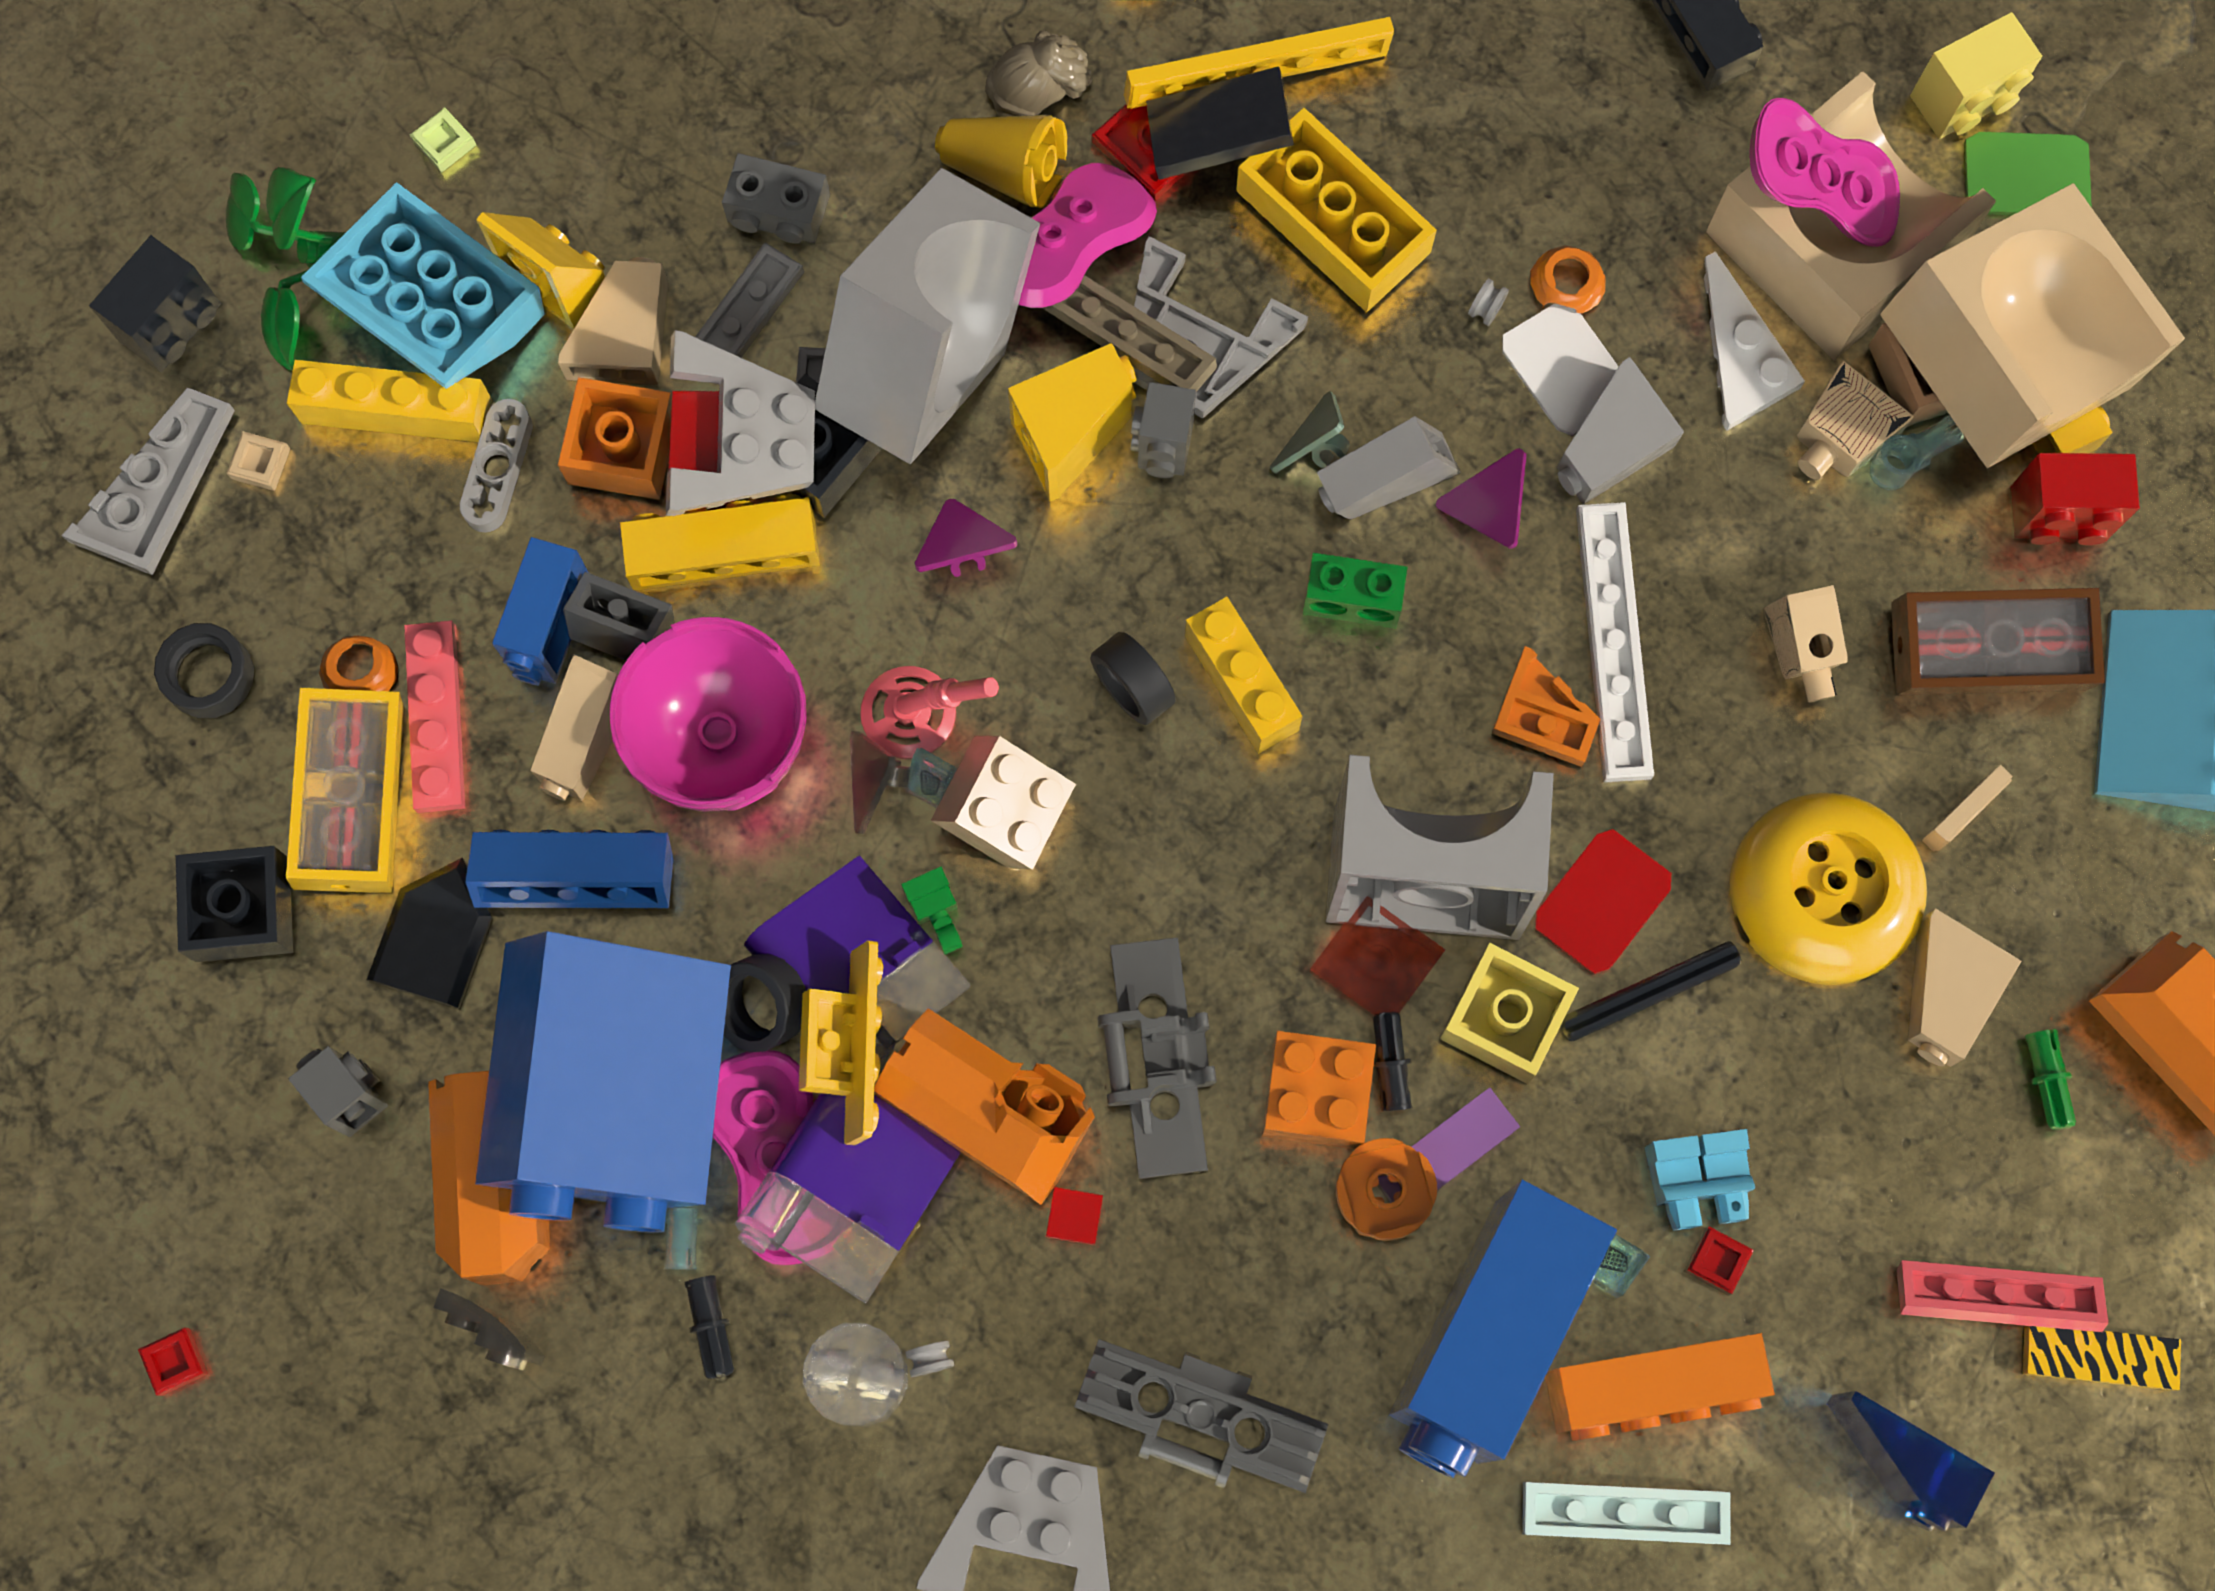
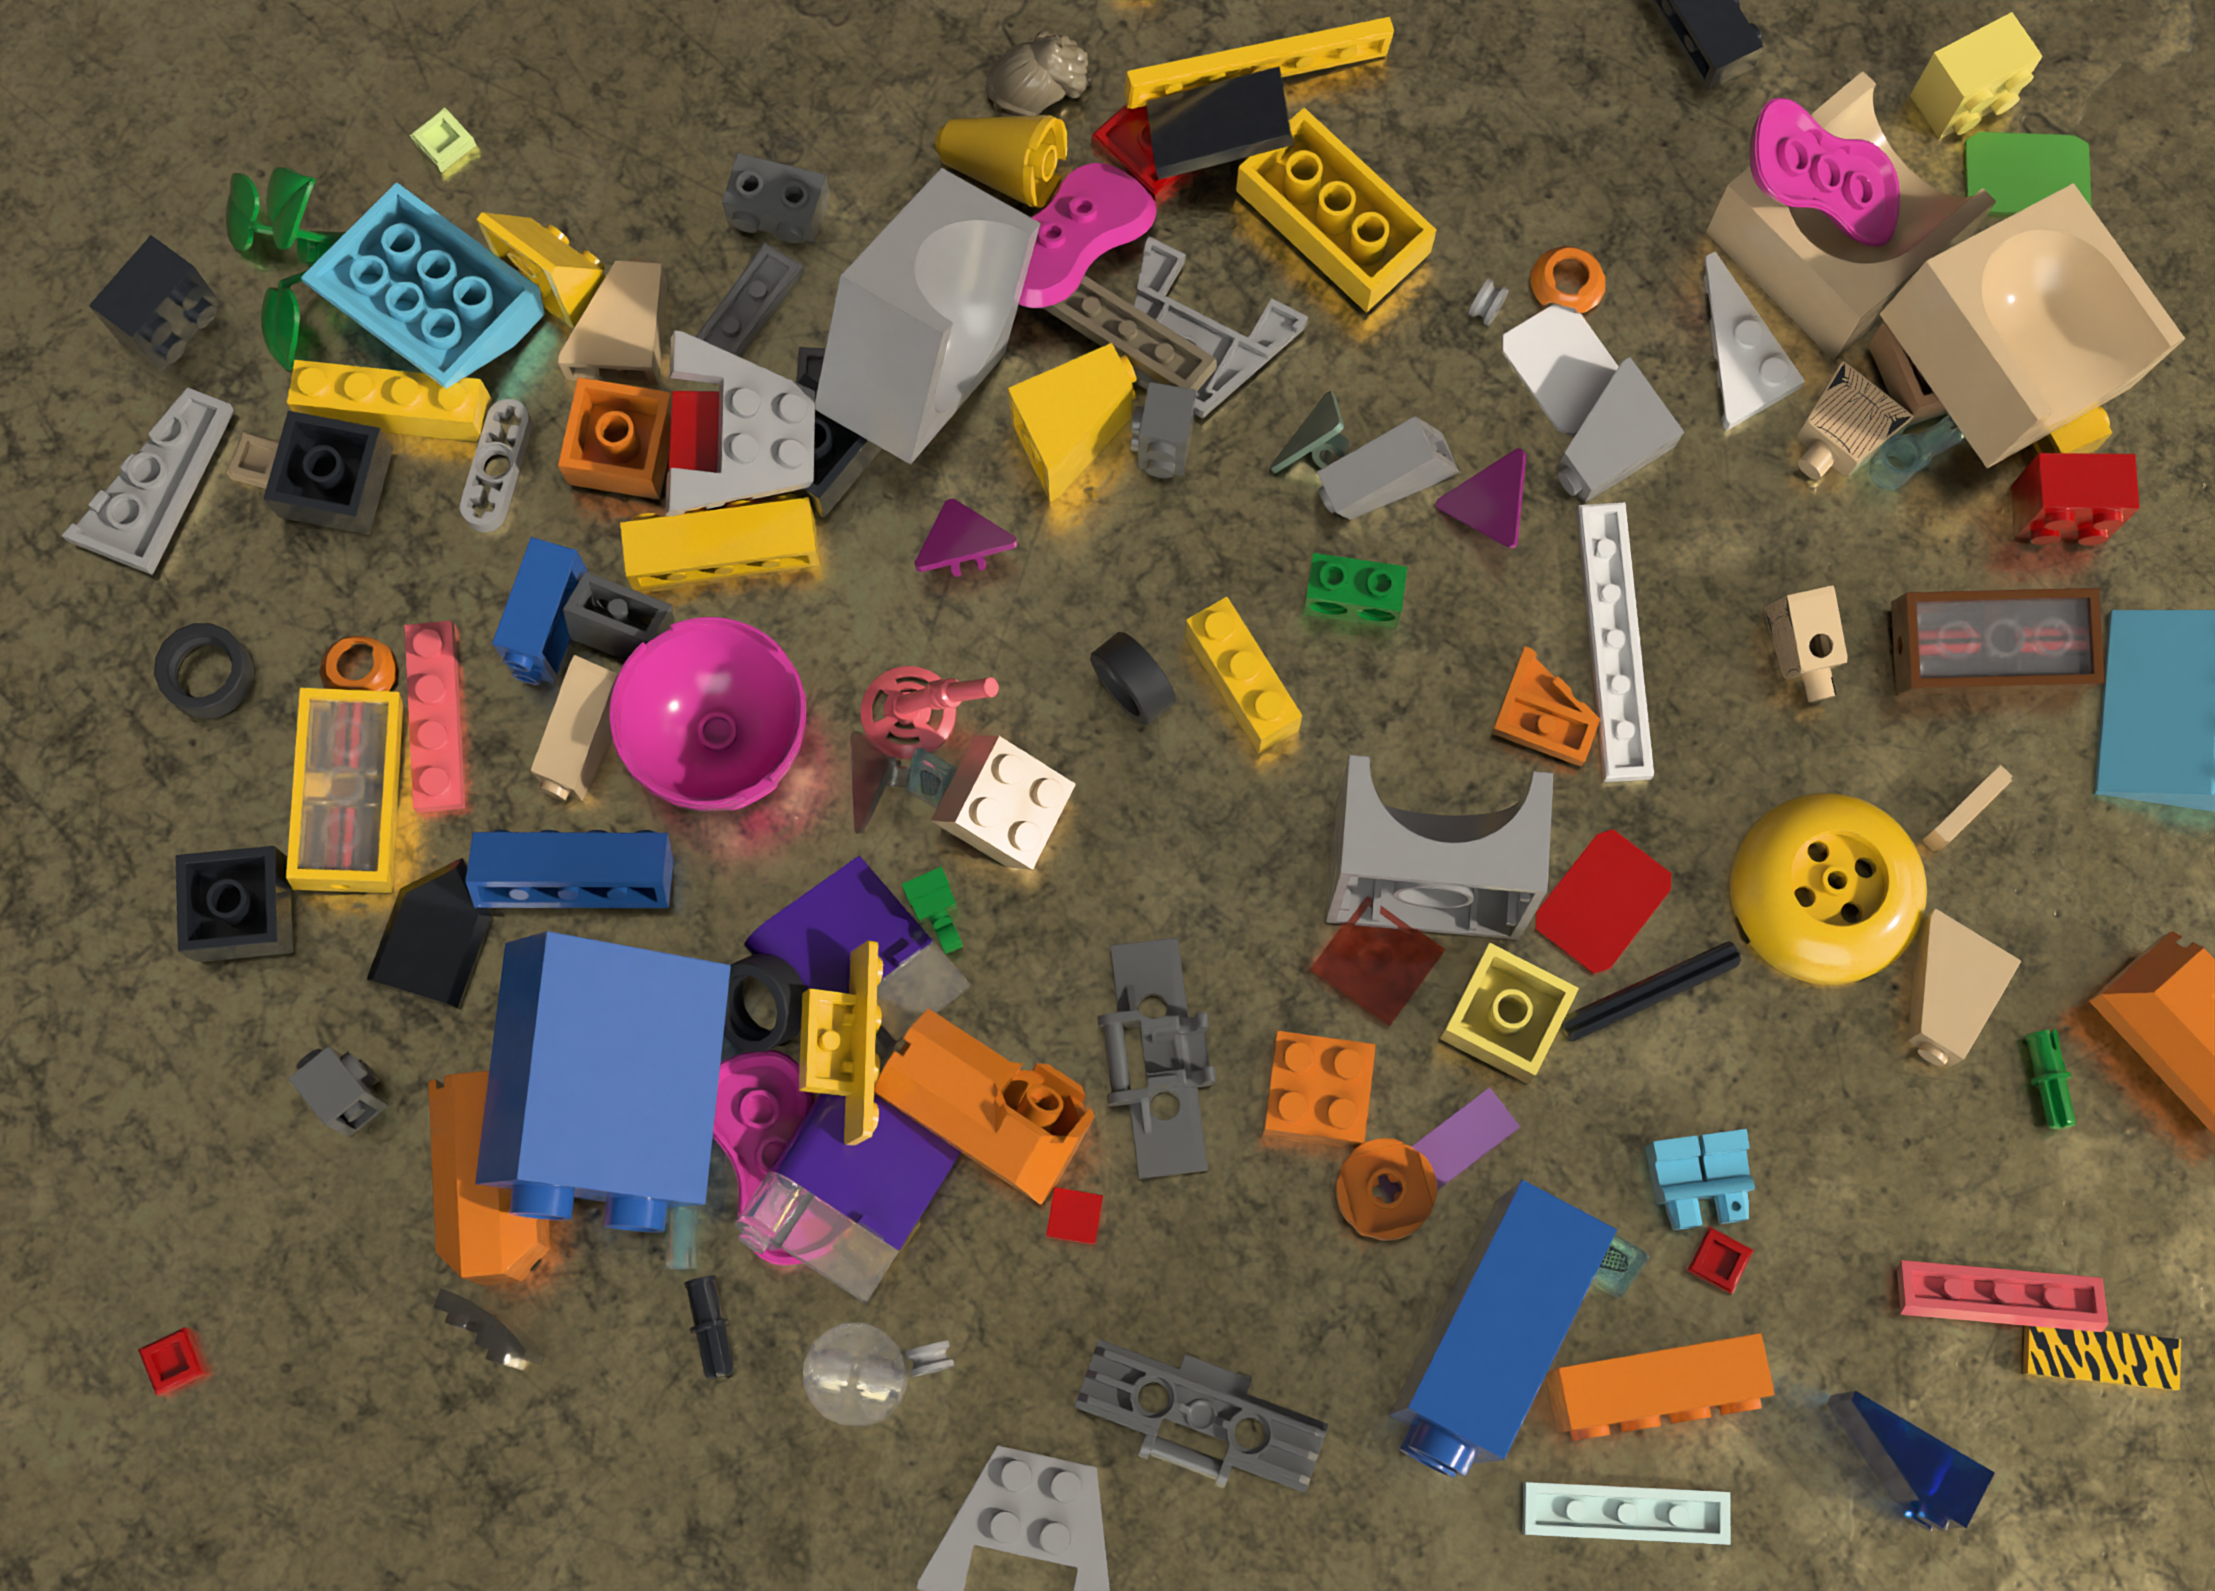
(328, 472): none -> black brick
(1391, 1062): black axle -> none

